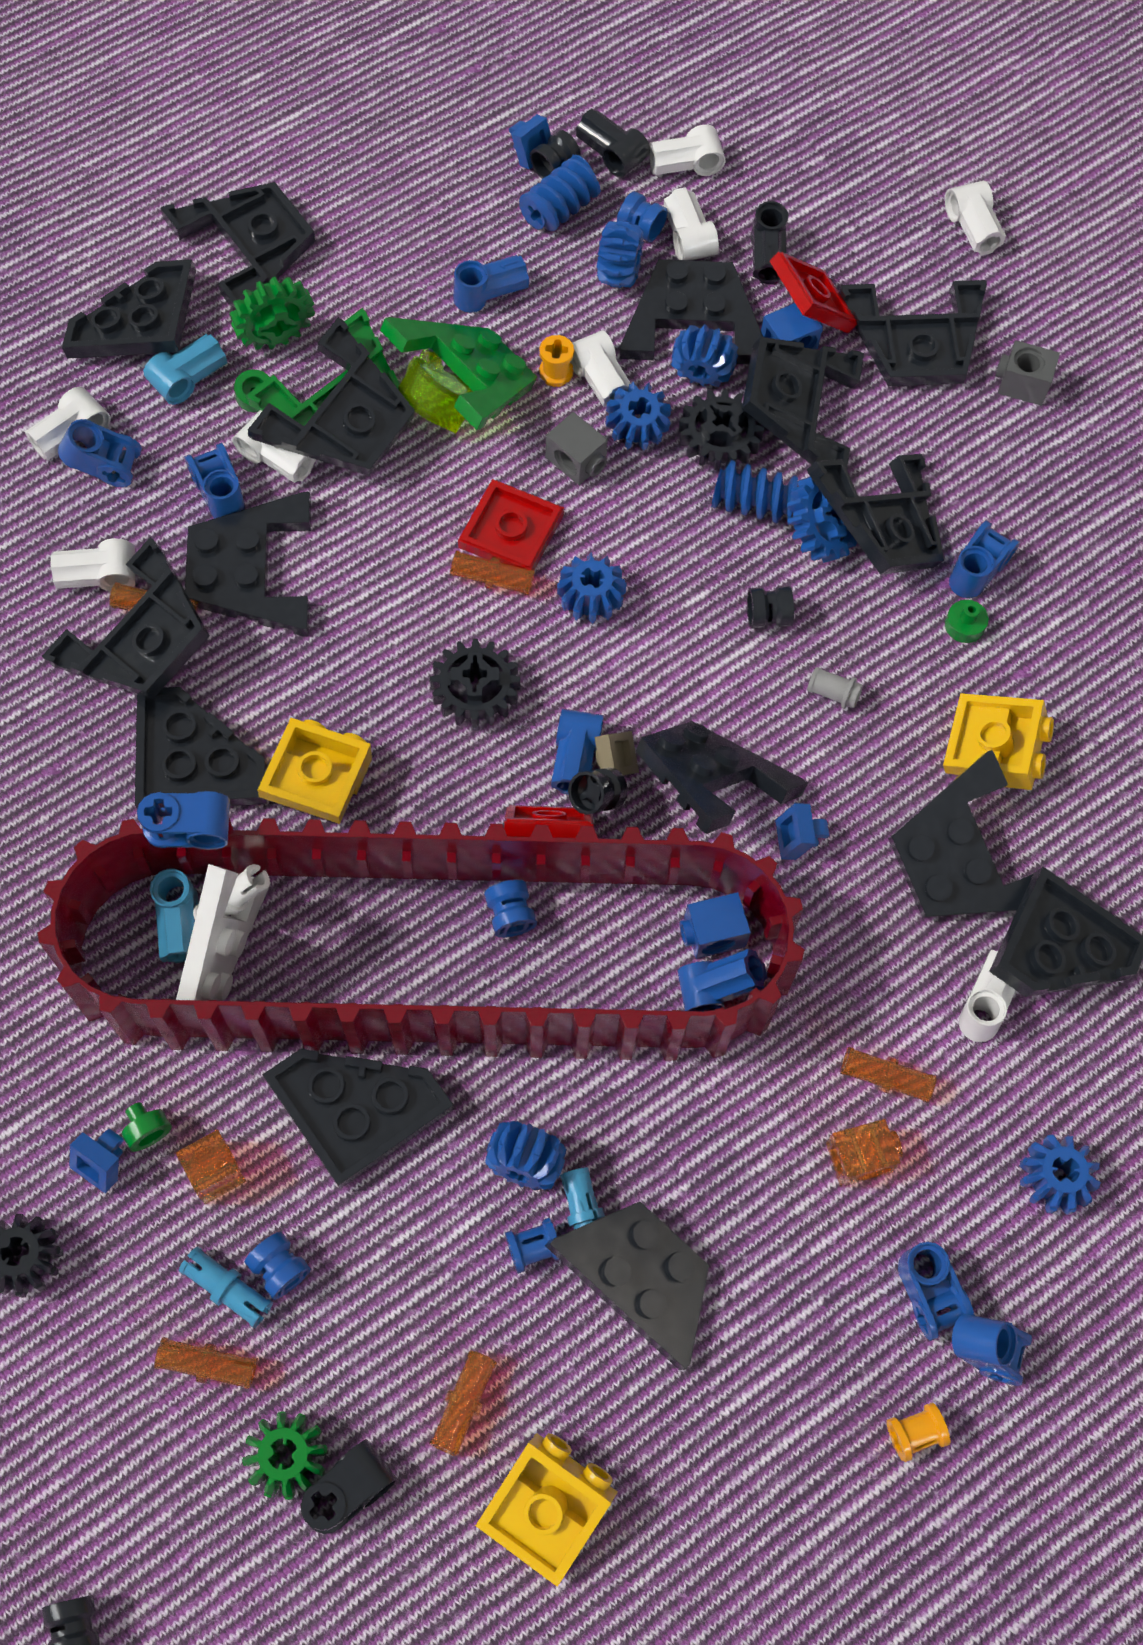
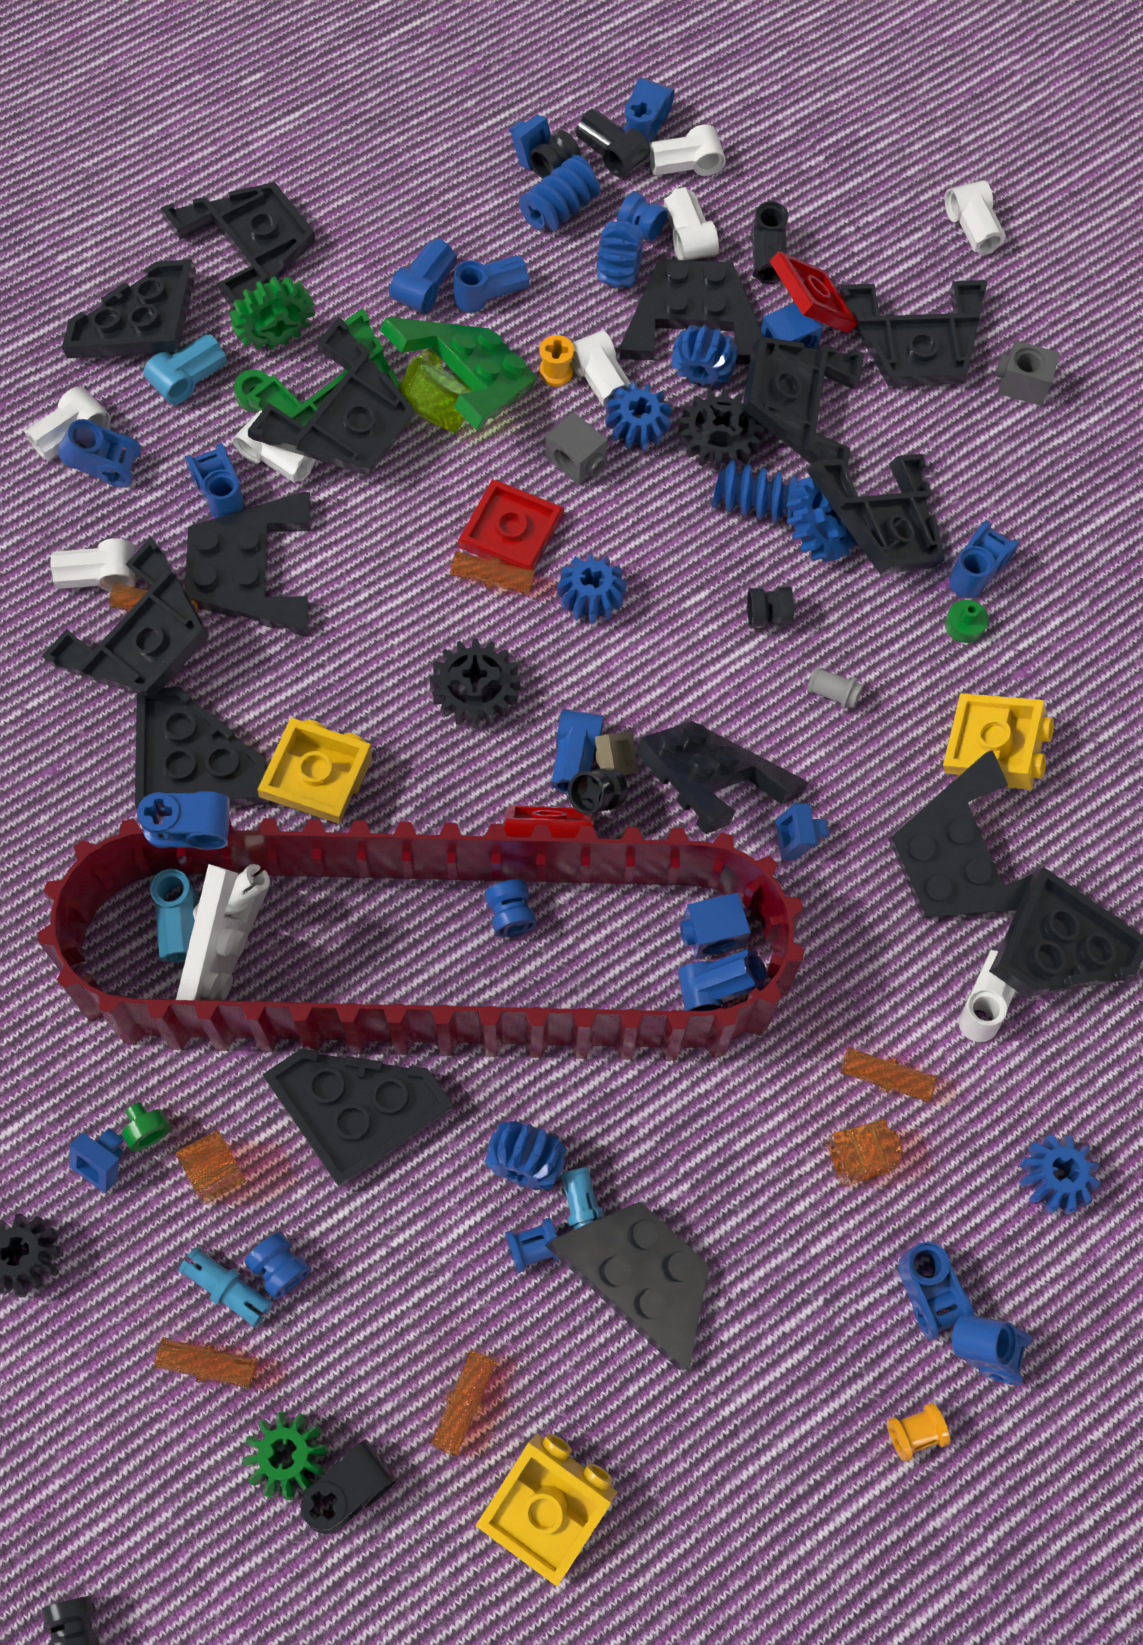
(420, 282): none -> blue piece
(648, 107): none -> blue piece

